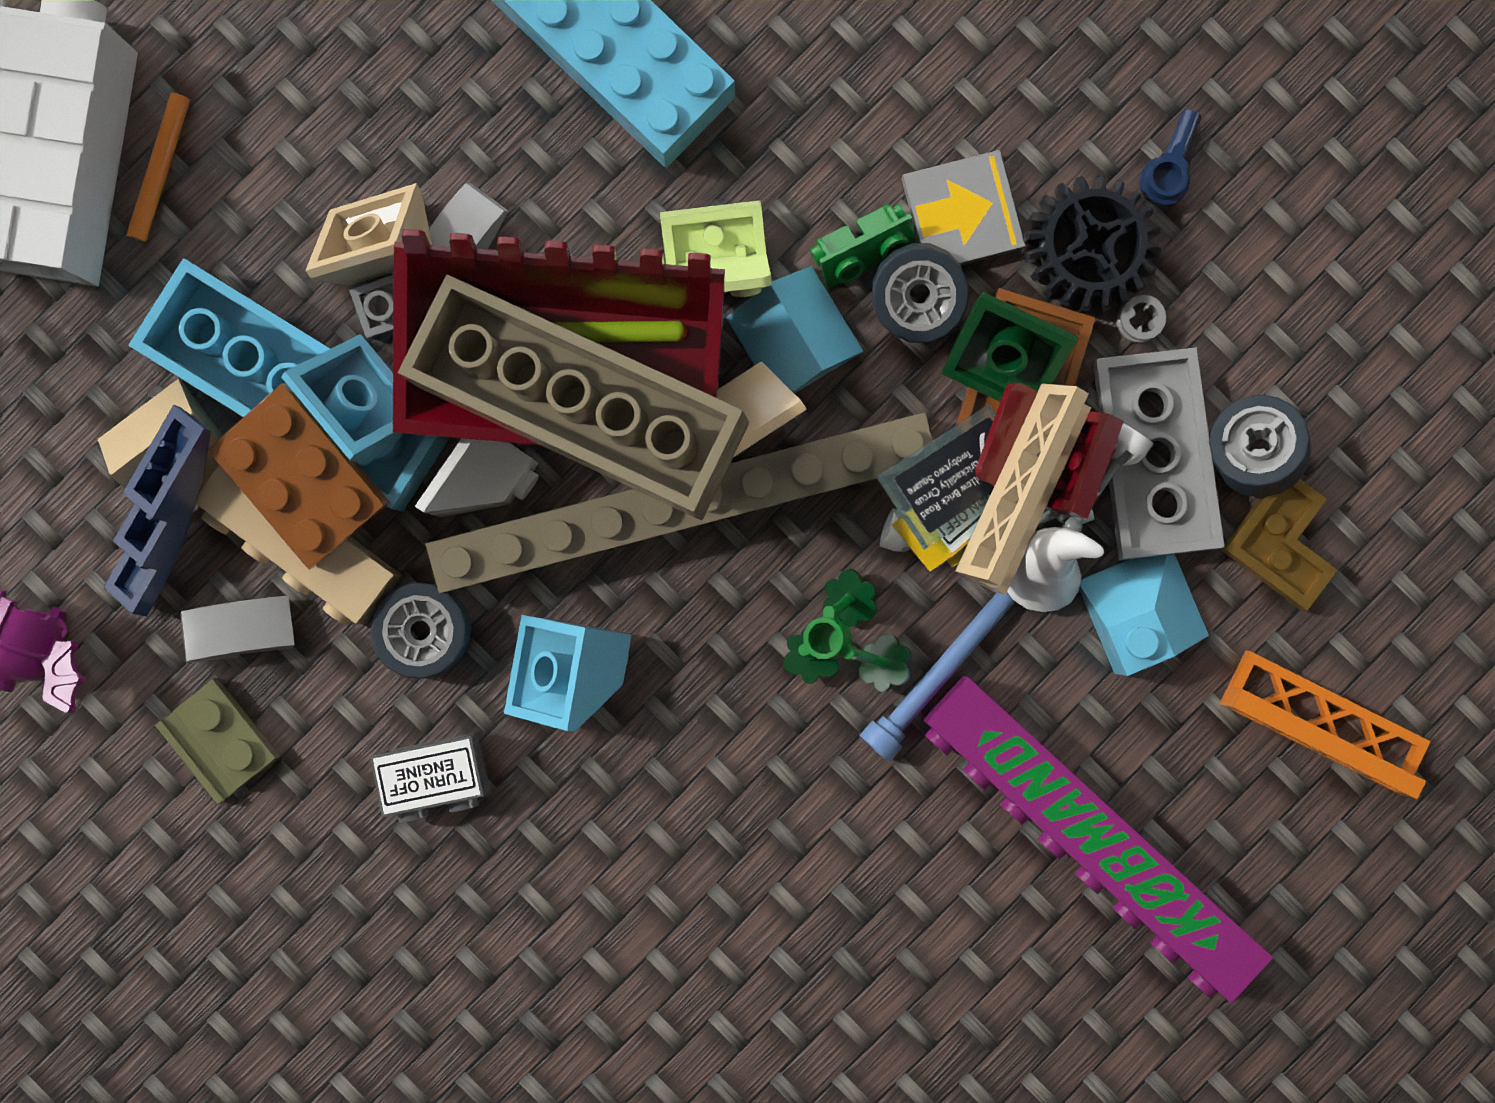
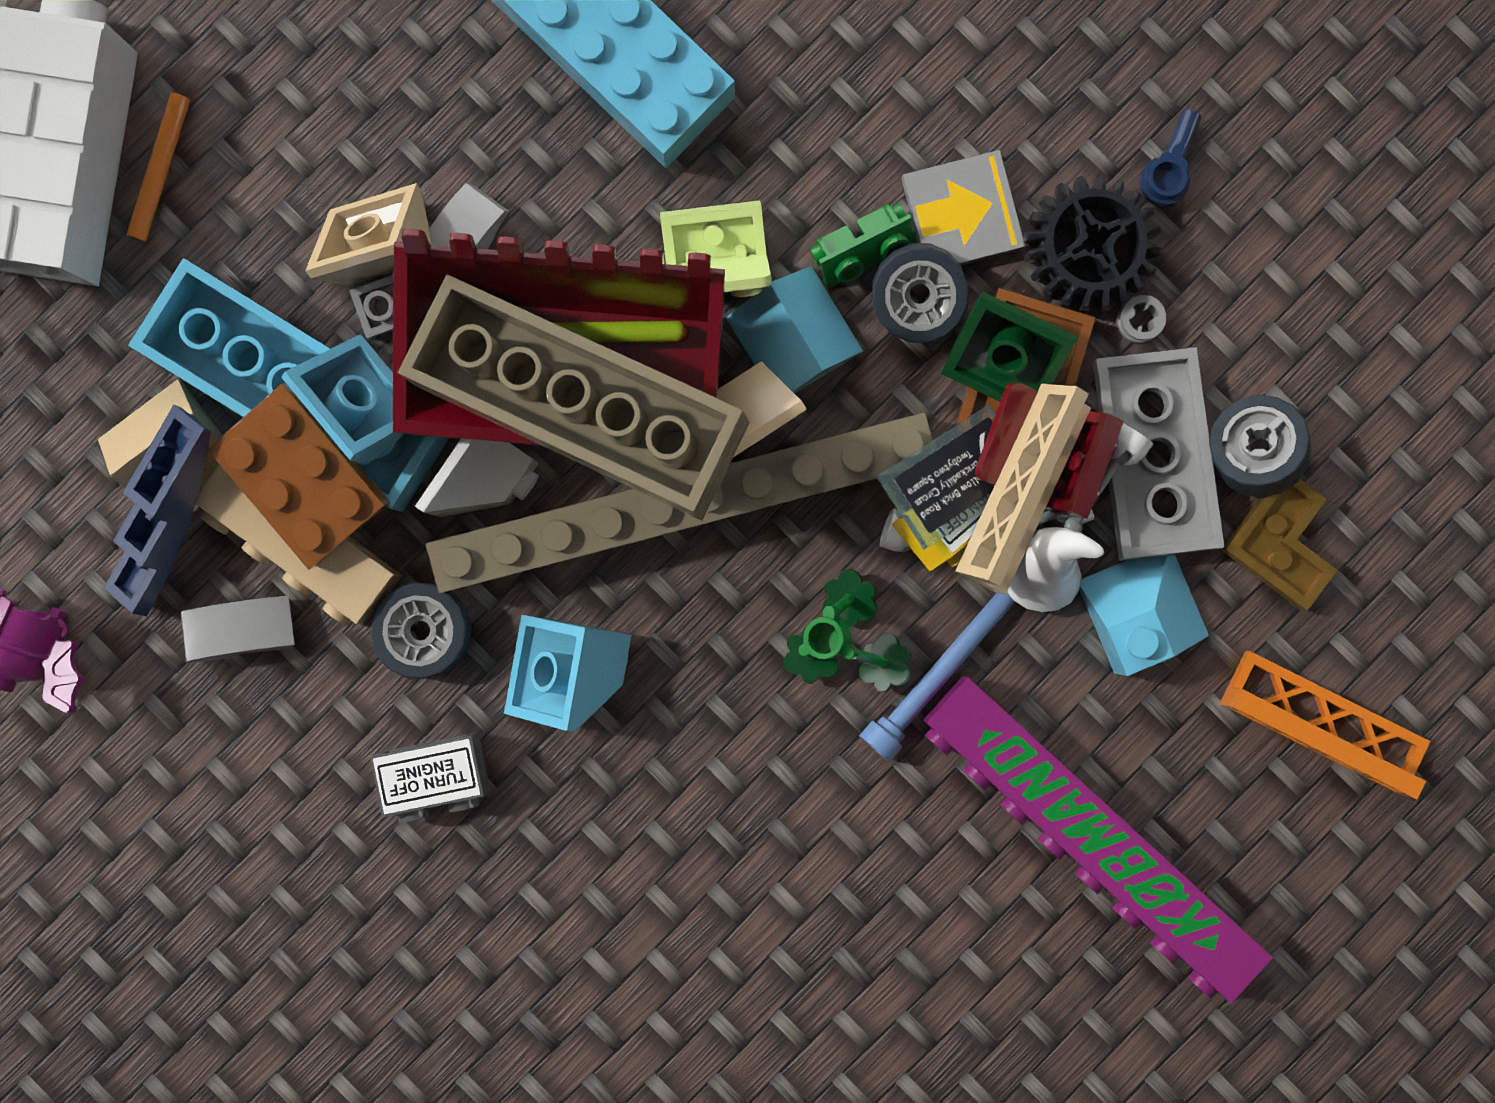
(217, 741): olive plate -> none

